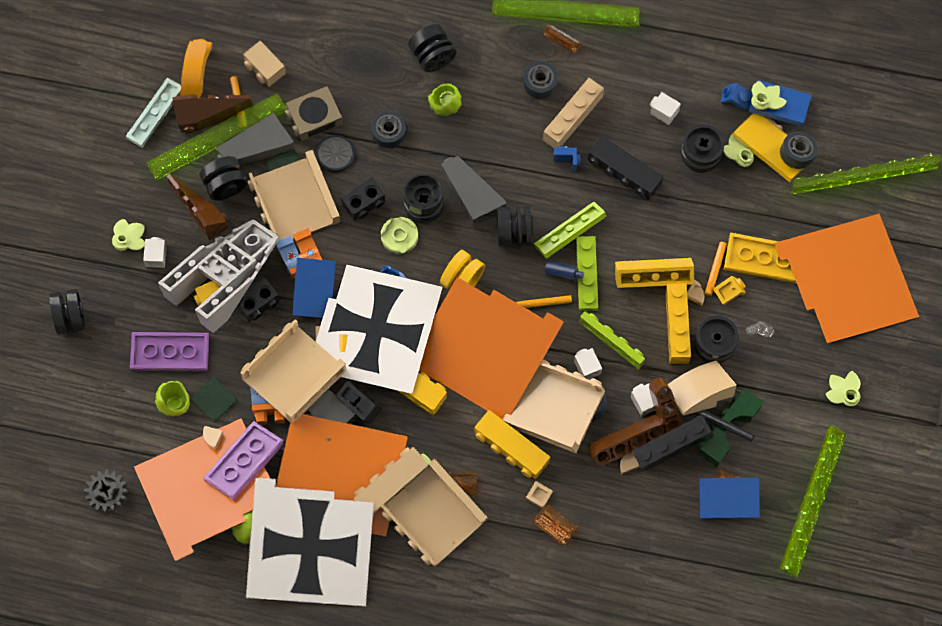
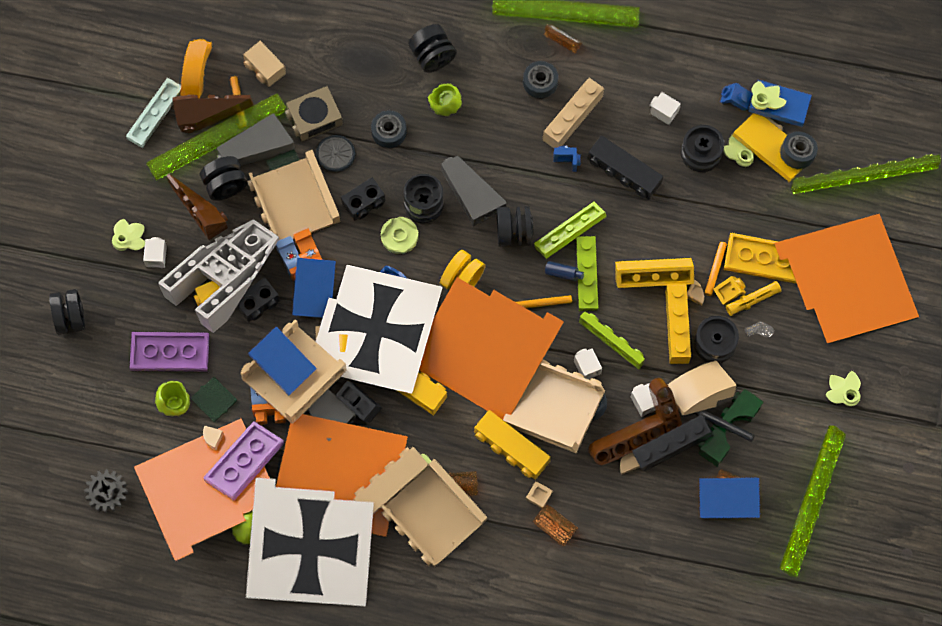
(282, 361): none -> blue tile
(746, 302): none -> yellow pin

